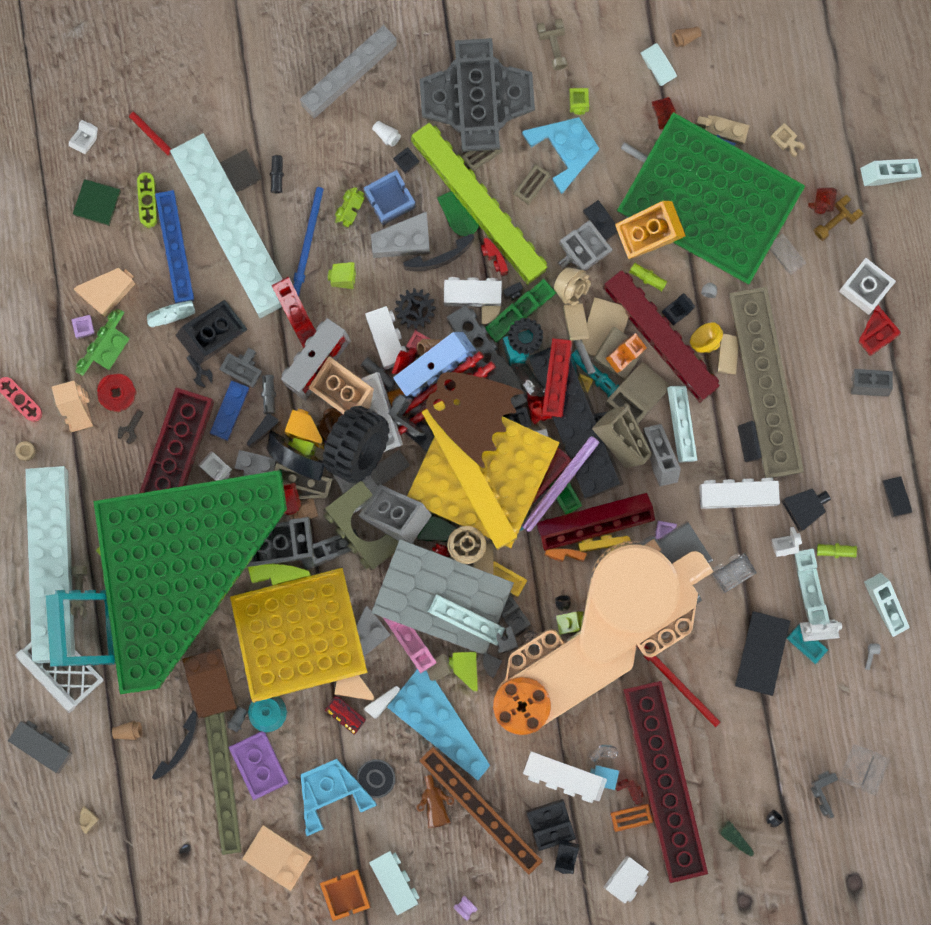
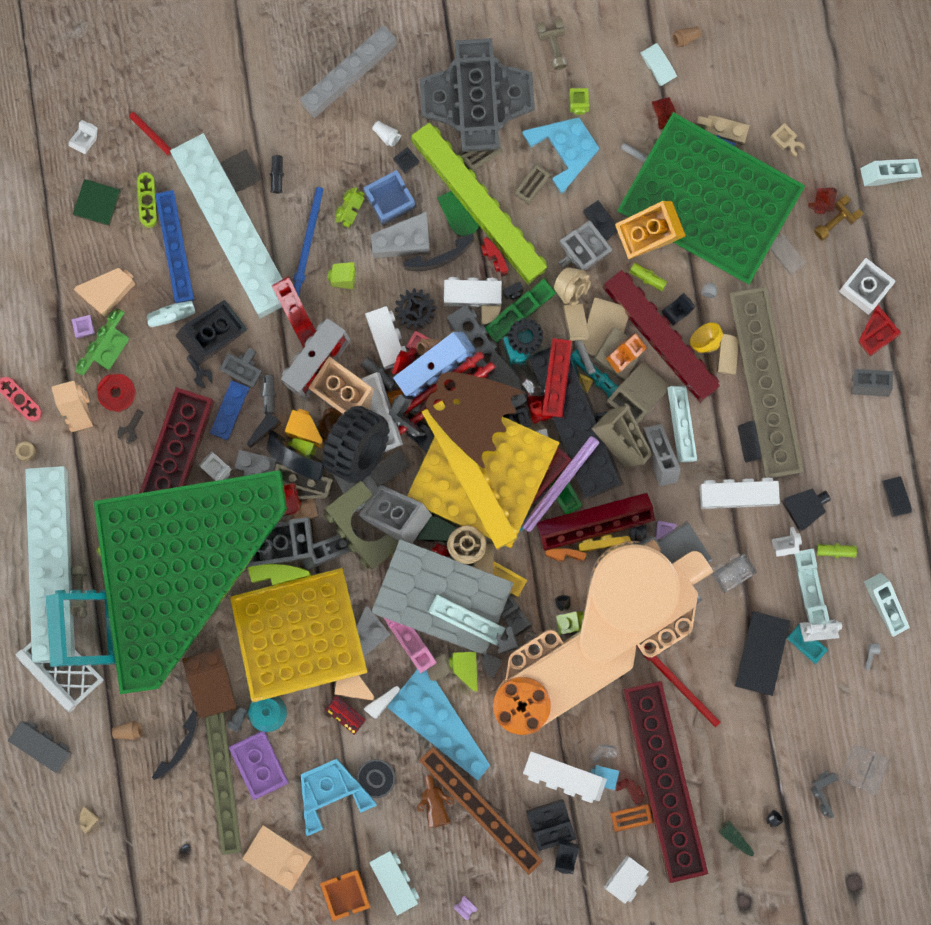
(638, 533): none -> black wheel

